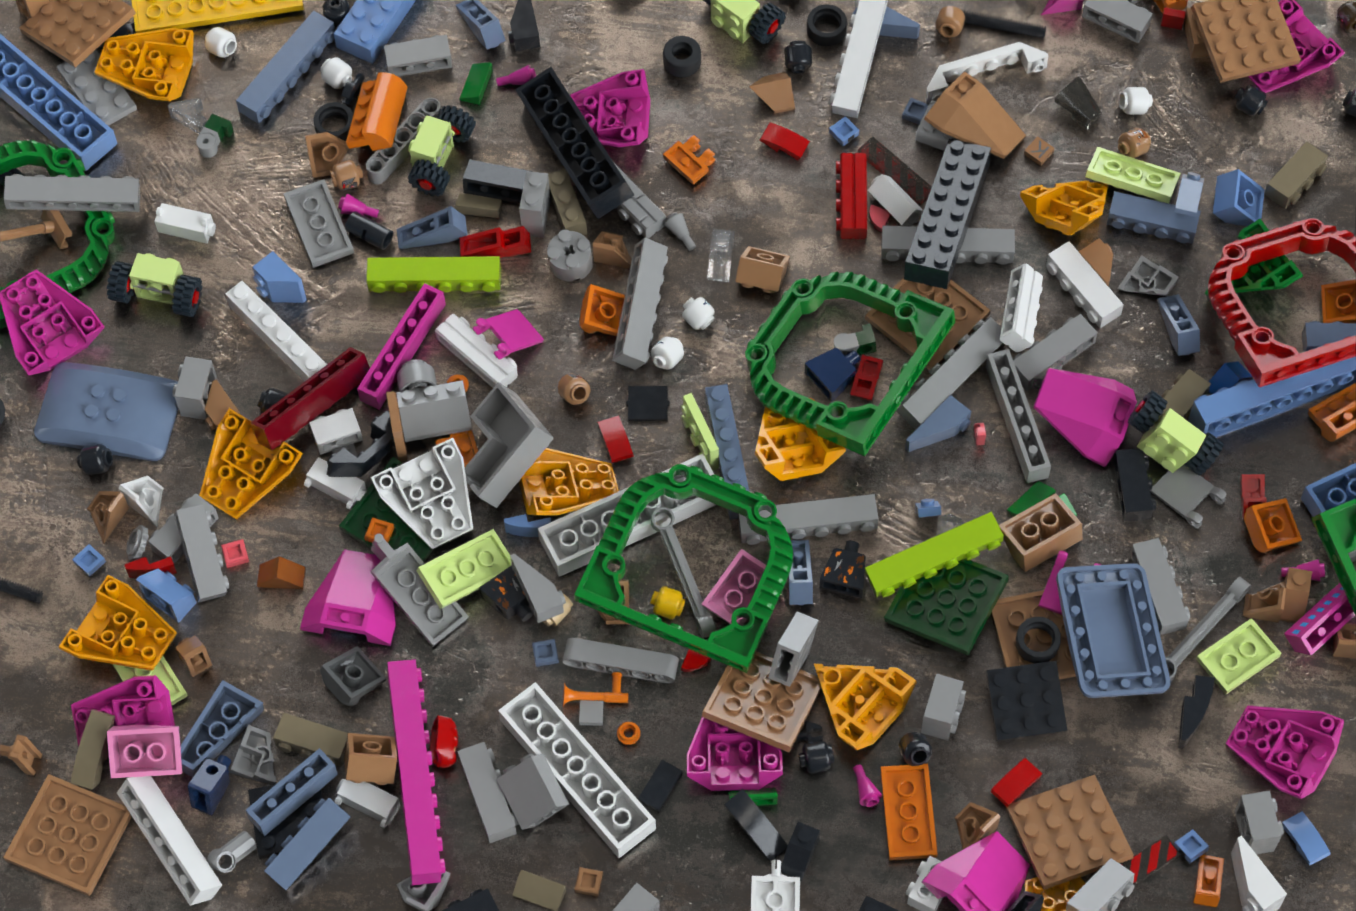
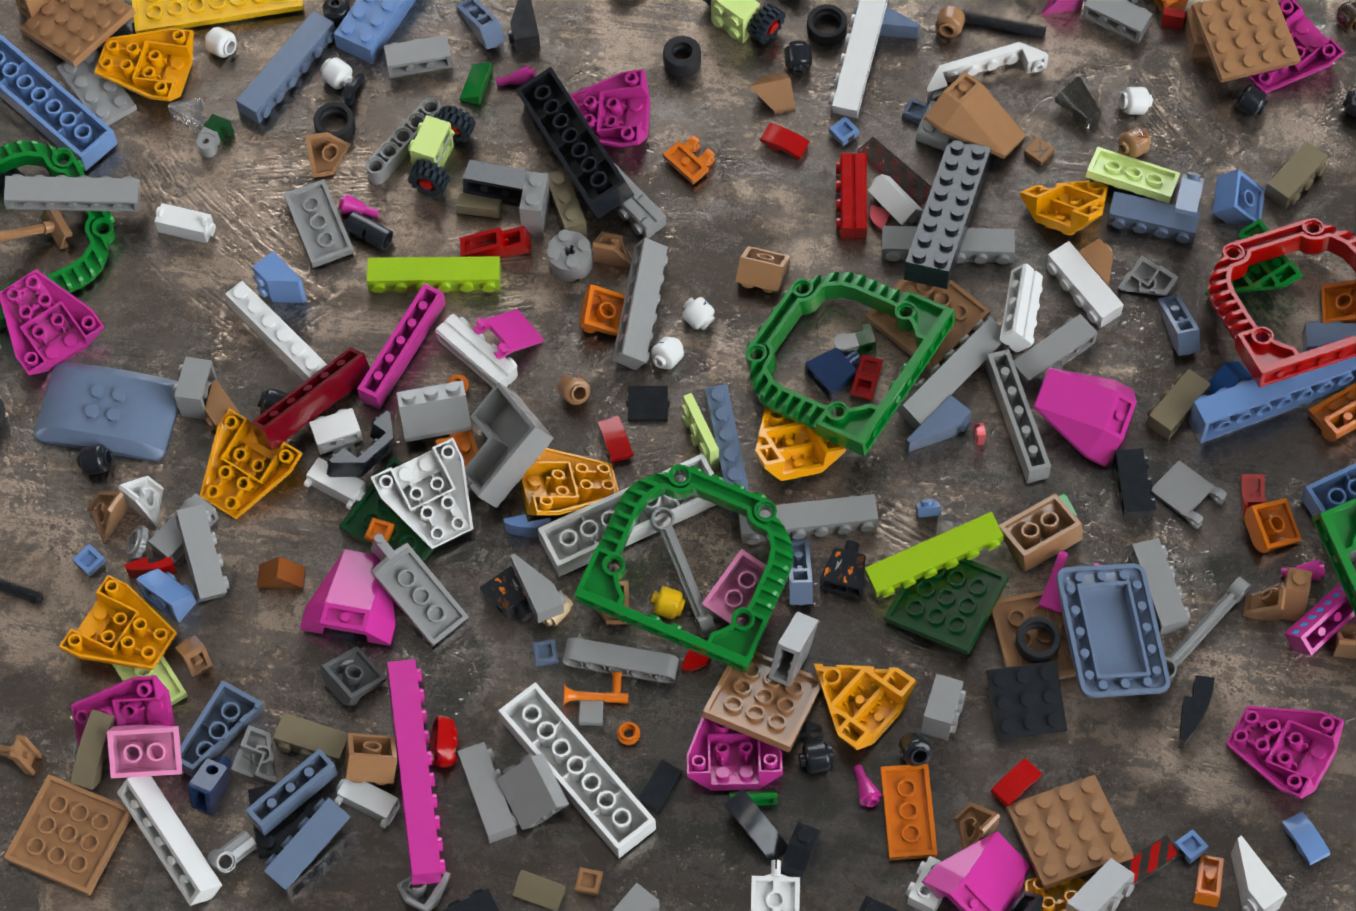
(157, 281): brick -> none
(235, 553): coral tile -> none
(346, 175): medium nougat head -> none
(377, 112): orange brick -> none
(397, 428): medium nougat tile -> none
(415, 375): light grey piece -> none
(433, 229): sand blue slope -> none
(465, 568): yellowish green plate -> none
(677, 225): light grey cone -> none
(721, 255): clear slope -> none
(1034, 495): green slope -> none
(1172, 438): brick -> none
(1238, 656): yellowish green plate -> none
(1259, 821): light grey brick -> none

